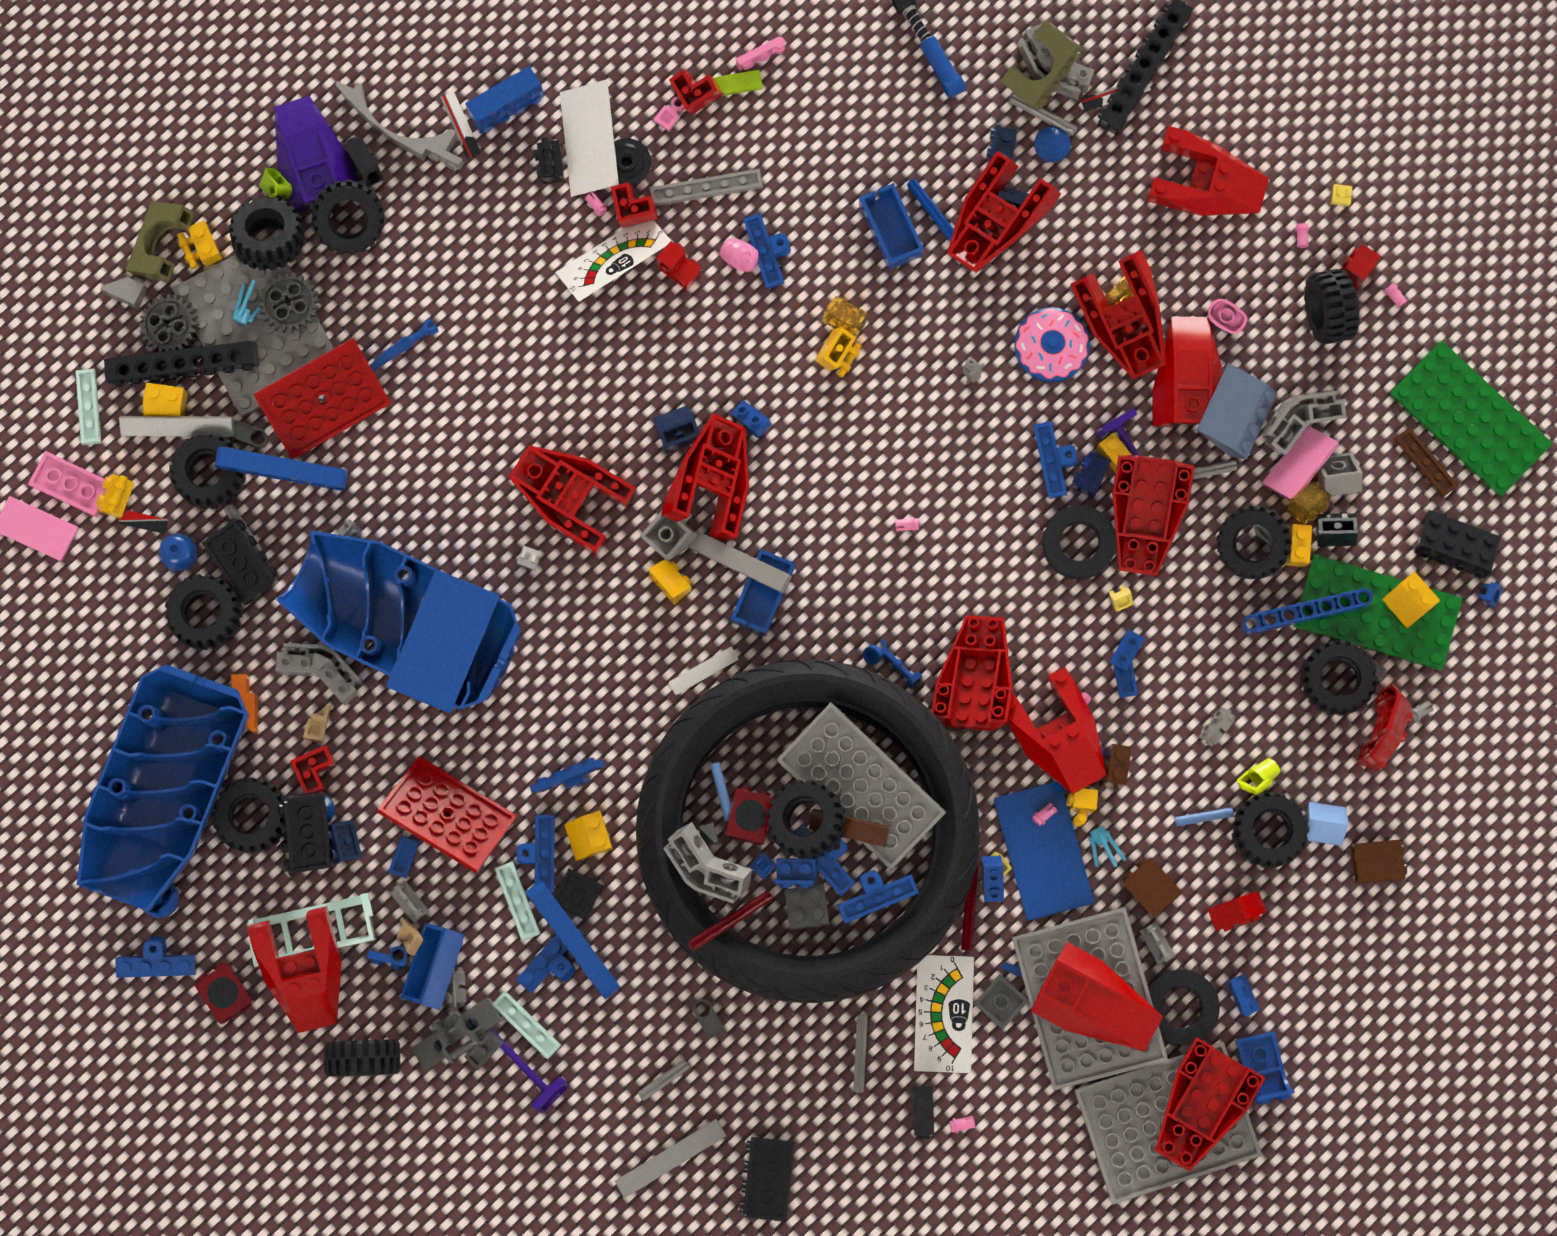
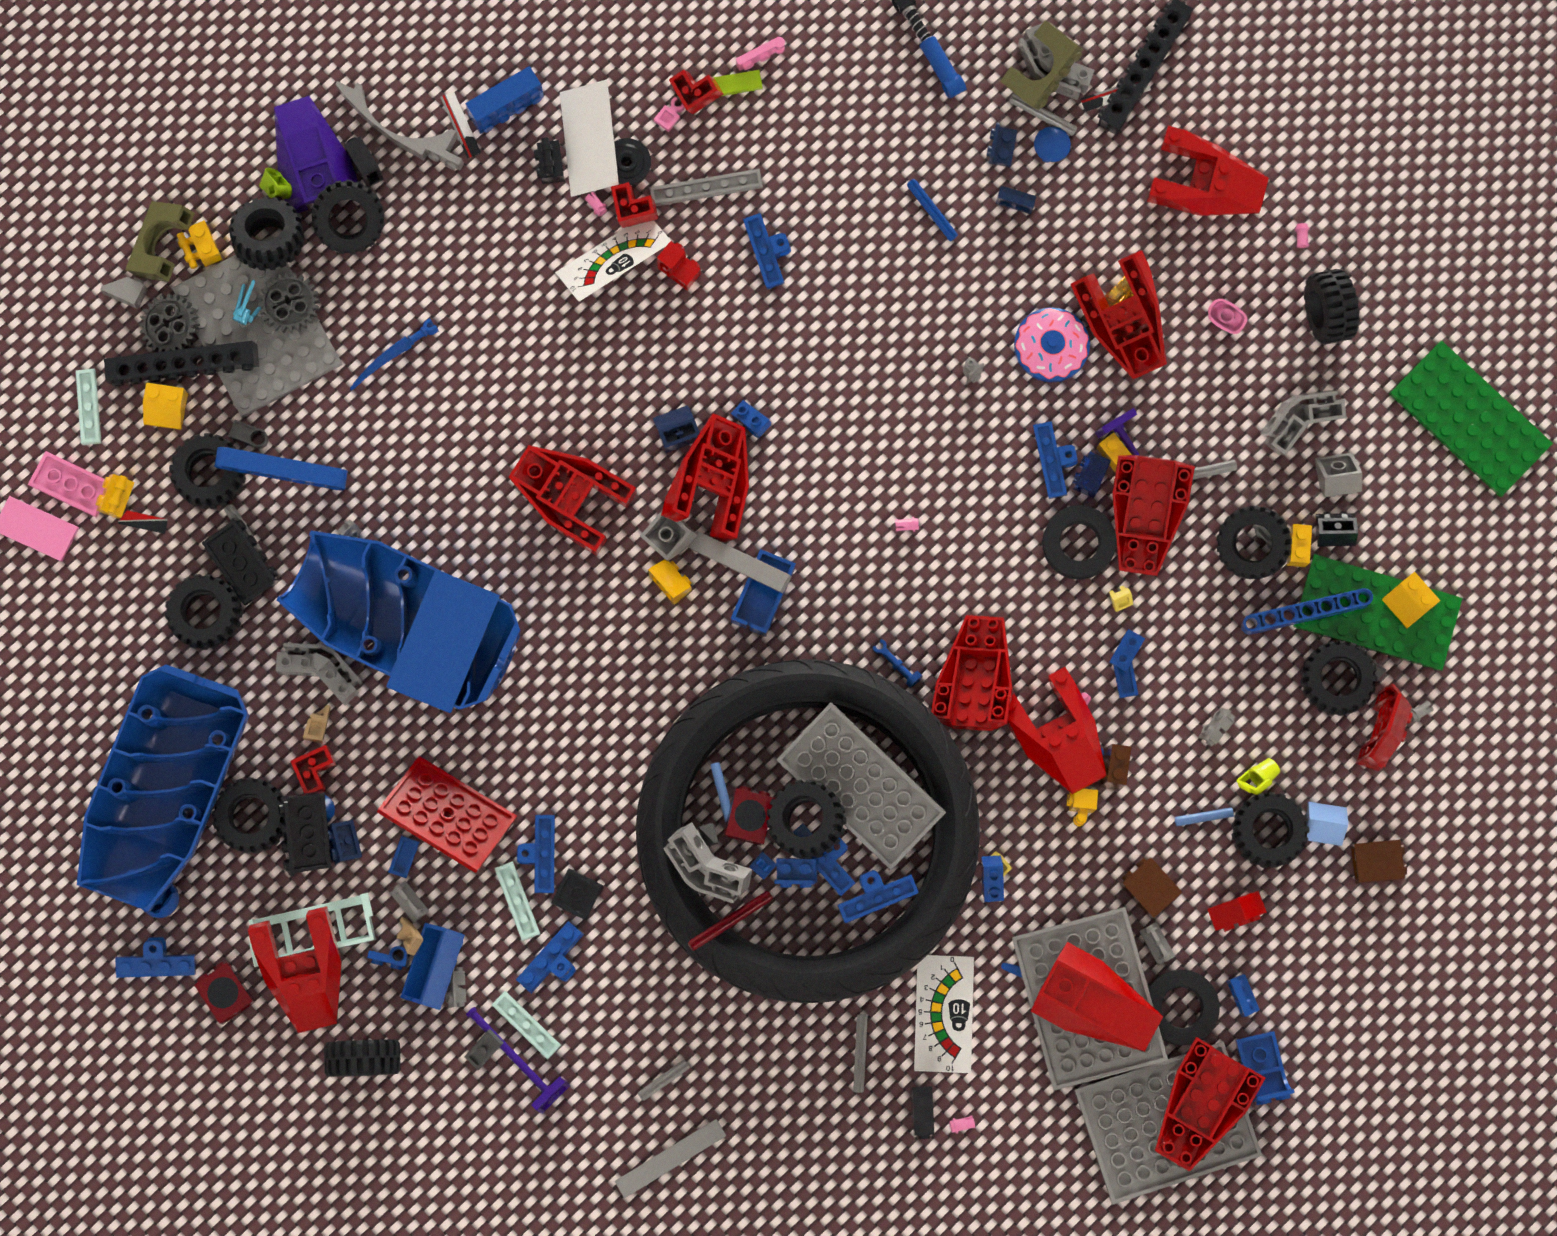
(176, 426): light grey tile -> none
(178, 552): blue cylinder -> none
(242, 684): orange slope -> none
(304, 418): red piece -> none
(453, 1028): dark grey piece -> none
(529, 558): white tile -> none
(572, 776): blue plate -> none
(572, 939): blue beam -> none
(588, 836): yellow slope -> none
(703, 670): white sticker -> none
(711, 1022): dark grey piece -> none
(739, 254): bright pink piece -> none
(767, 1179): black bracket -> none
(806, 907): dark grey plate -> none
(835, 349): yellow brick -> none
(843, 314): clear yellow brick -> none
(856, 829): reddish brown tile -> none
(872, 654): blue tile -> none
(891, 226): blue piece -> none
(969, 912): dark red axle -> none
(991, 224): red wedge -> none
(1001, 1002): dark grey plate -> none
(1043, 856): blue piece -> none
(1044, 814): bright pink pin -> none
(1101, 837): medium azure plant -> none
(1191, 373): red wedge -> none
(1236, 412): sand blue slope -> none
(1300, 463): bright pink tile -> none
(1309, 503): clear yellow brick -> none
(1341, 195): light yellow tile -> none
(1360, 265): red brick -> none
(1395, 295): bright pink pin -> none
(1425, 462): reddish brown tile -> none
(1457, 544): black bracket -> none
(1492, 595): blue tile -> none

